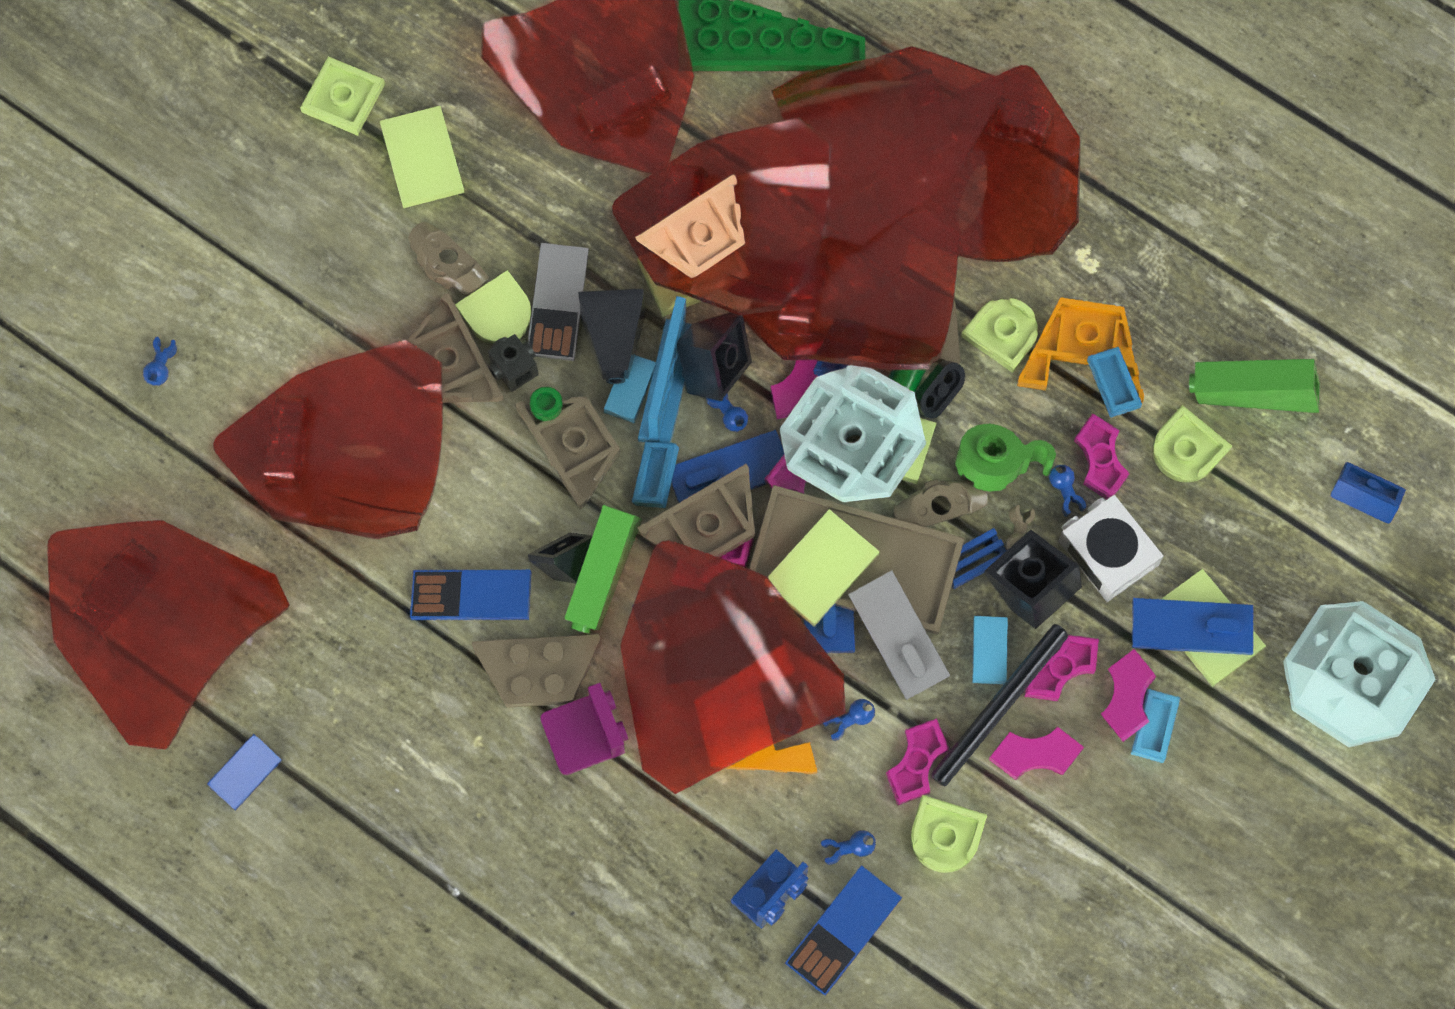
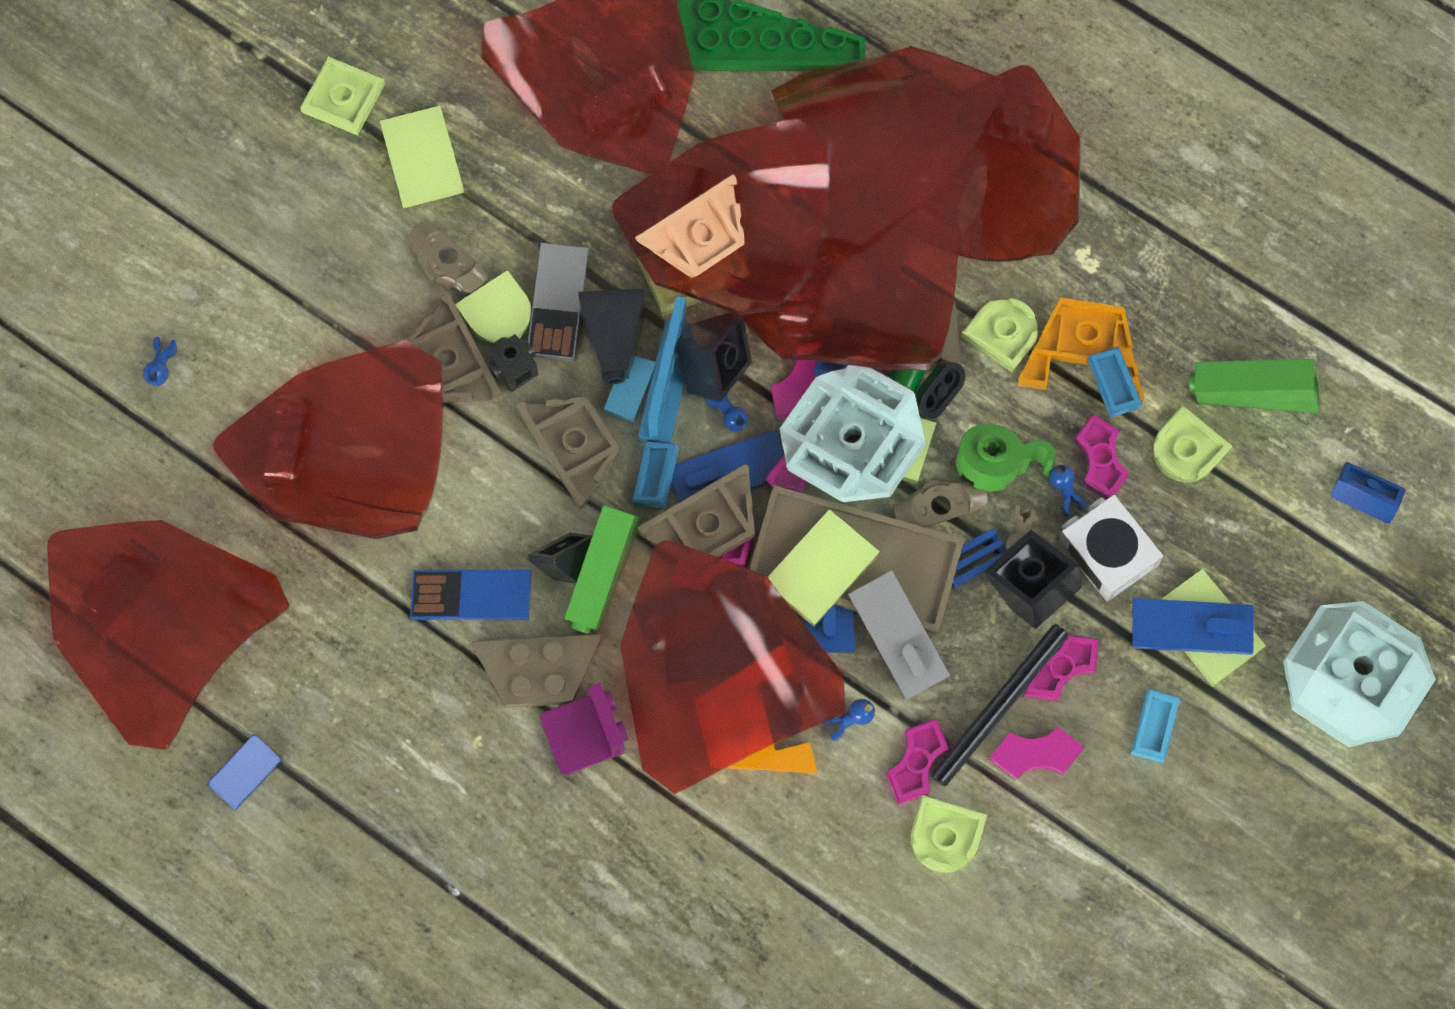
(546, 403): green tile -> none
(769, 888): blue bracket -> none
(843, 930): blue piece -> none
(855, 845): blue arm -> none
(989, 650): medium azure tile -> none
(1126, 709): dark pink tile -> none

